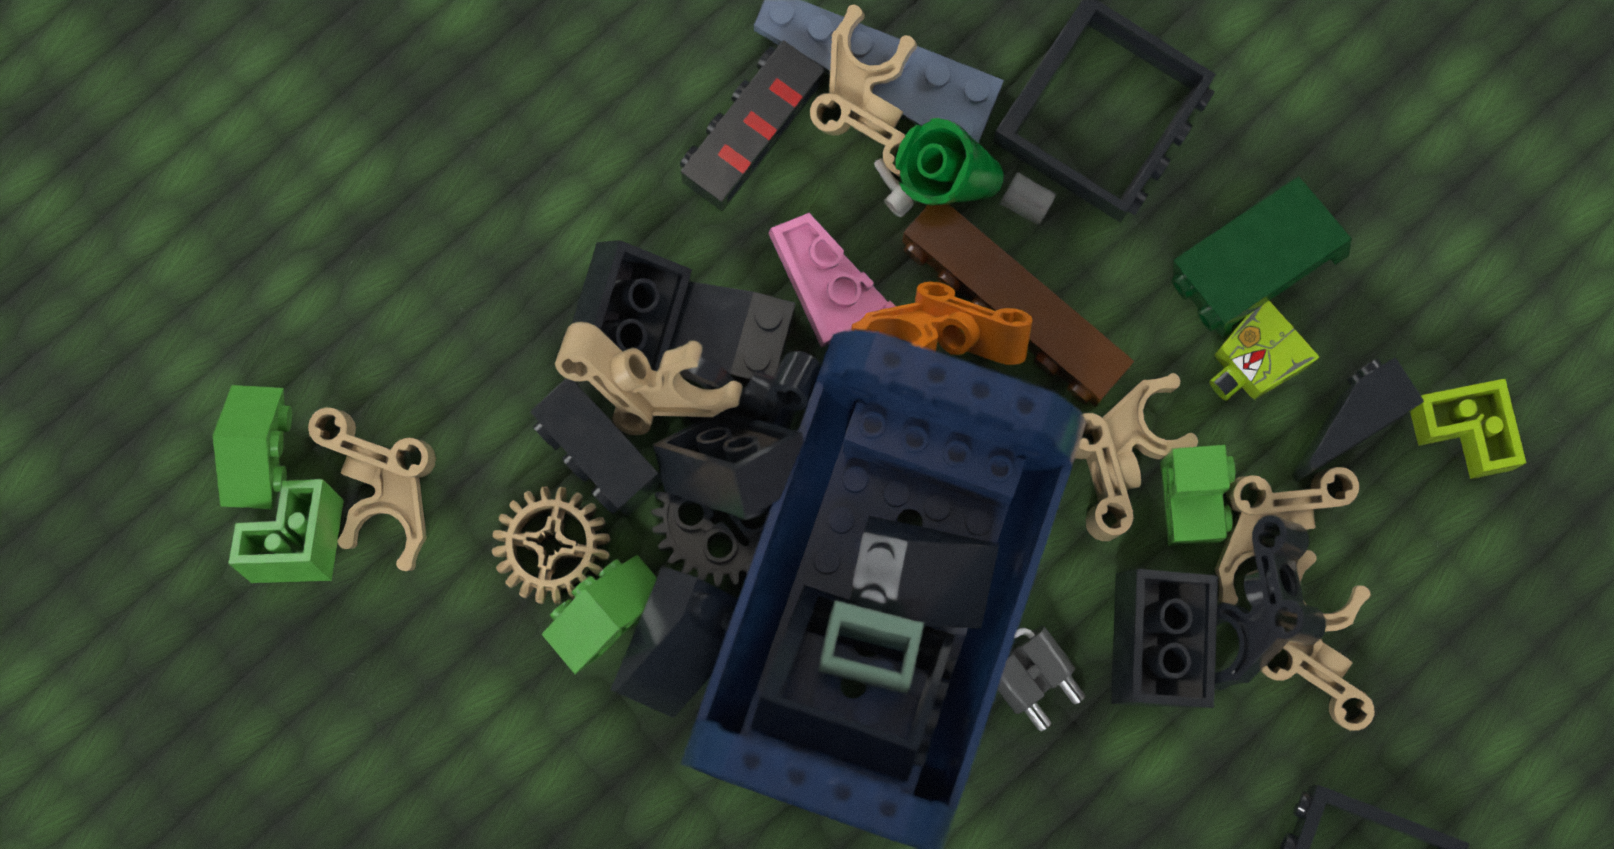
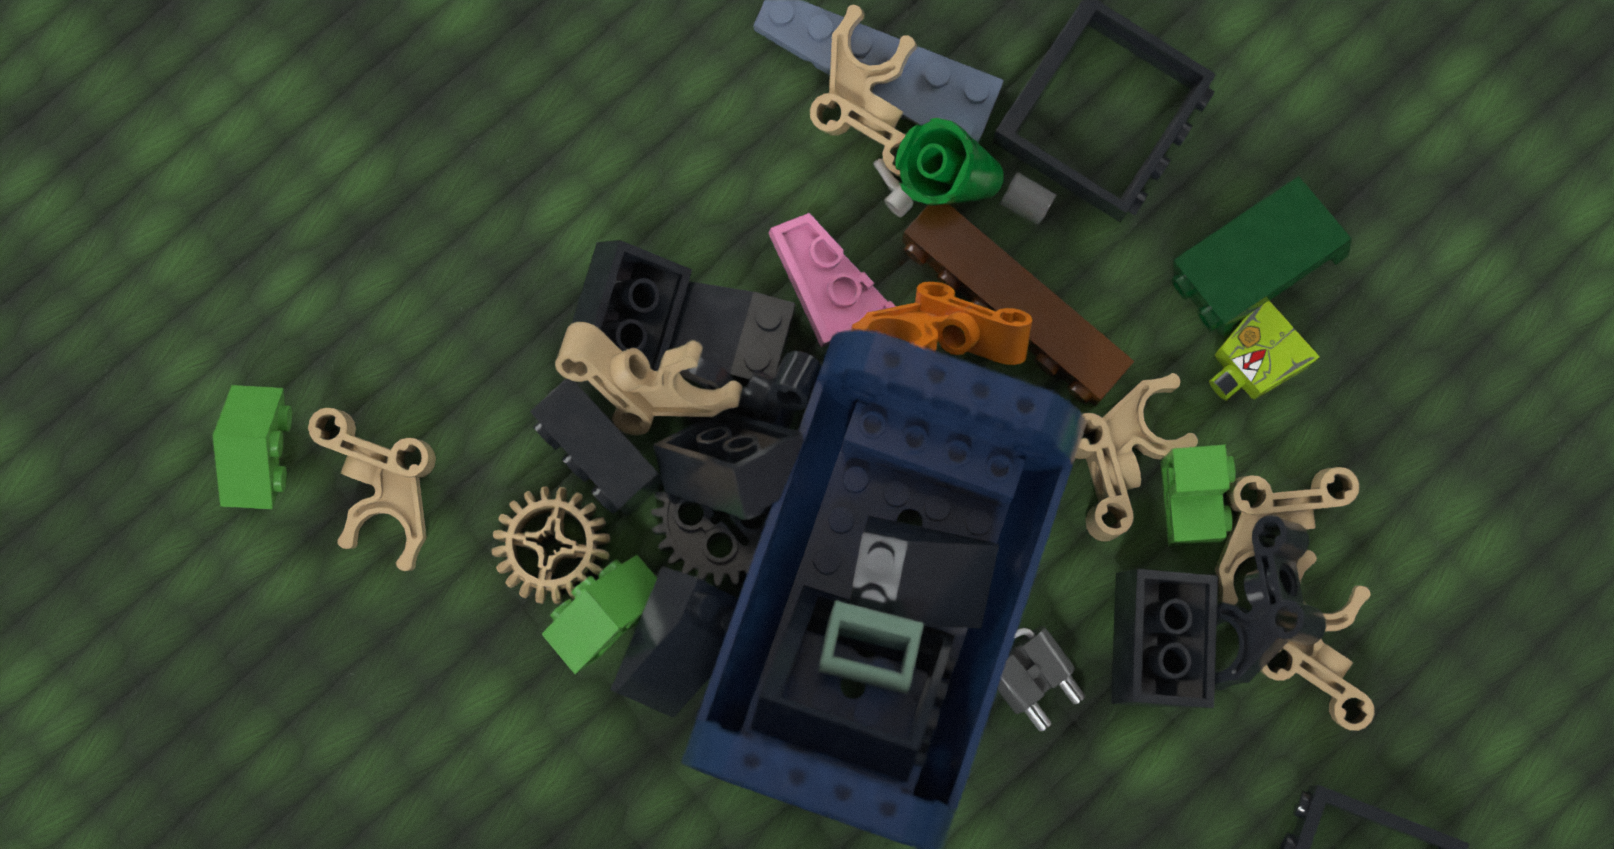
(299, 542): bright green brick -> none
(751, 125): black brick -> none
(1373, 401): black slope -> none
(1482, 420): lime brick -> none

